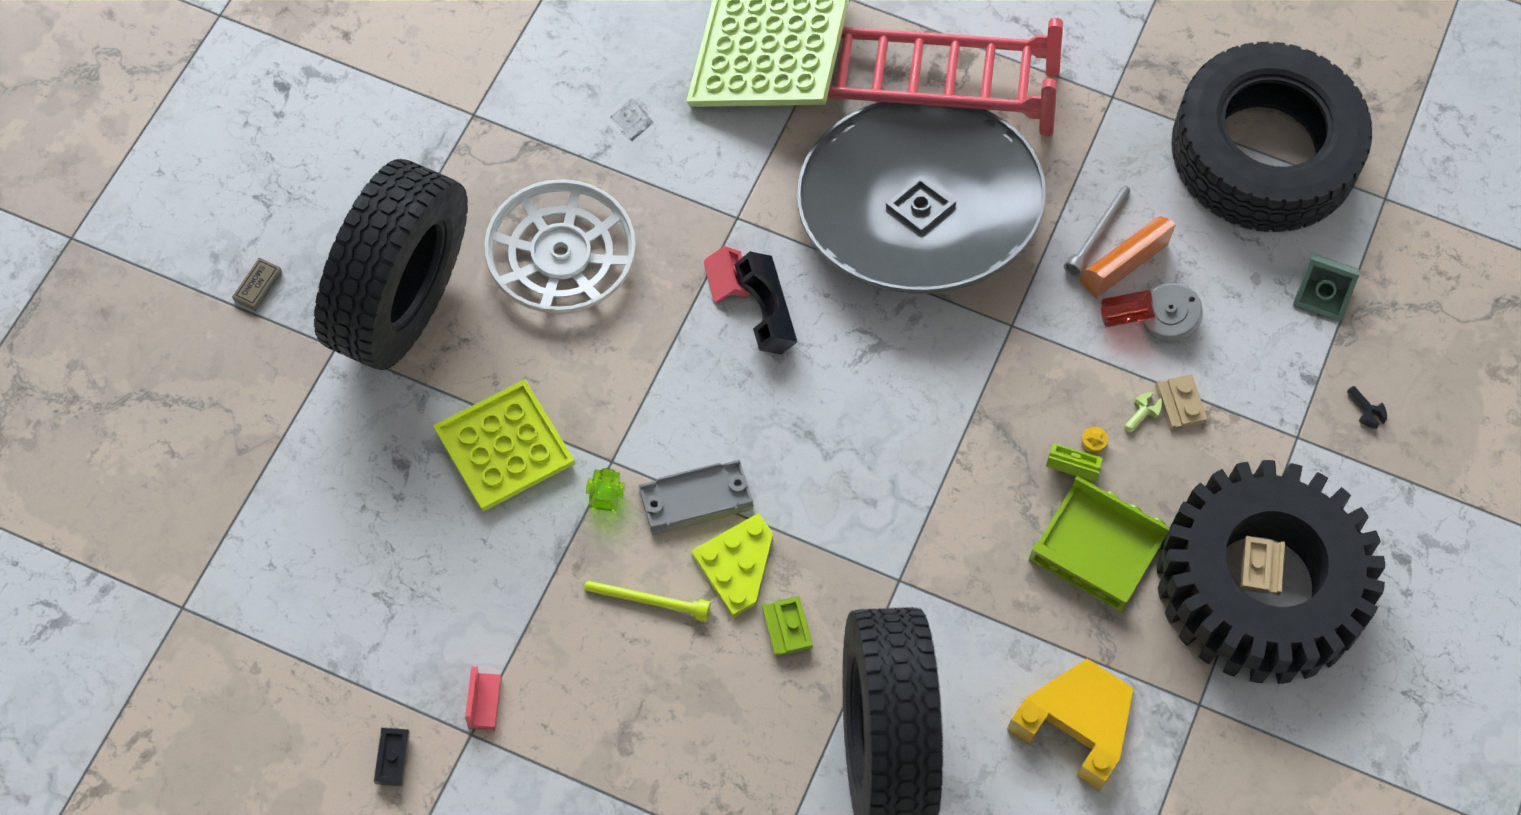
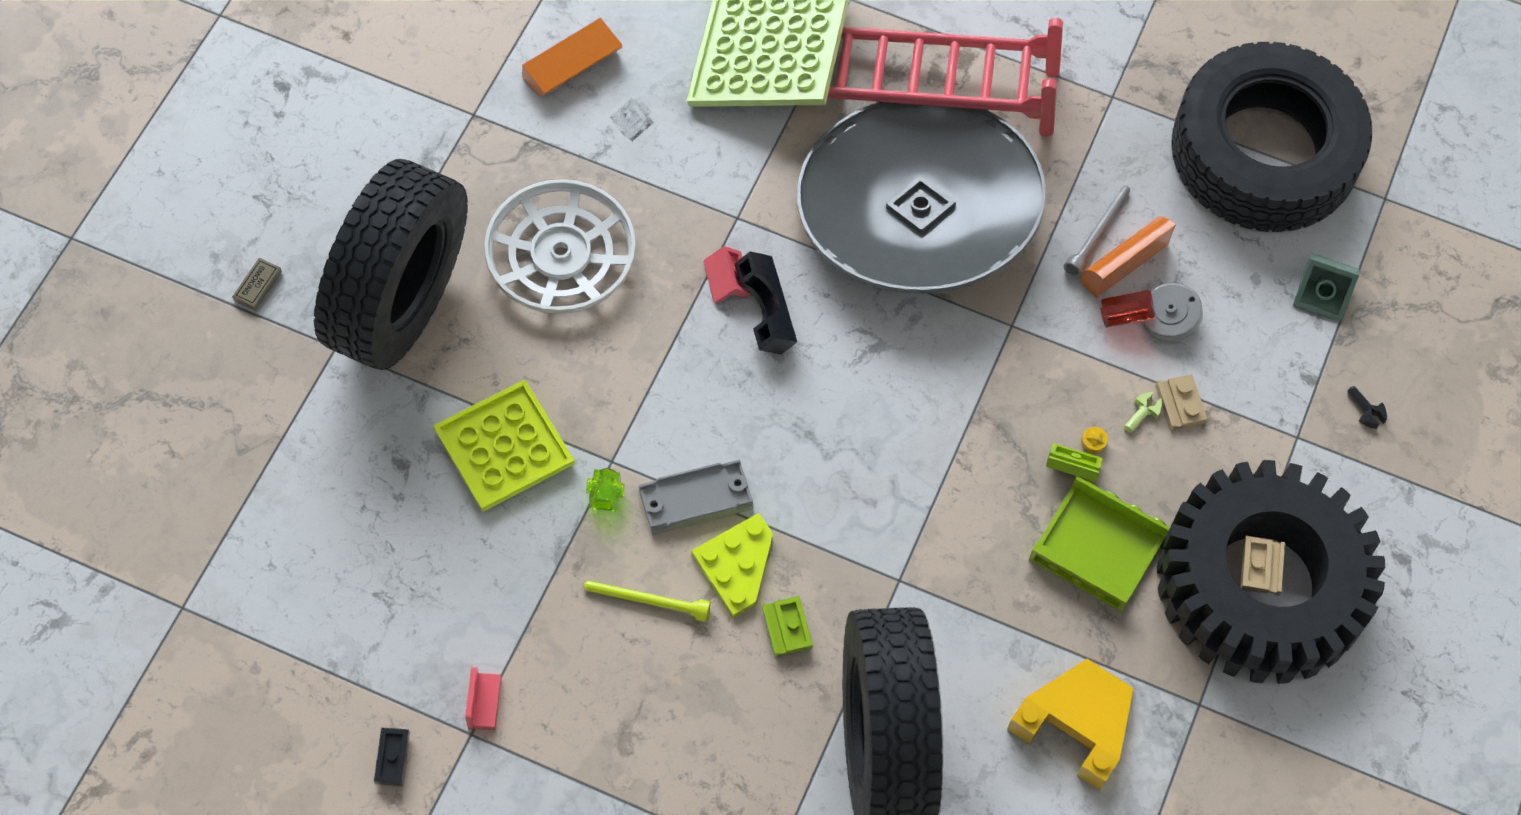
(570, 57): none -> orange brick

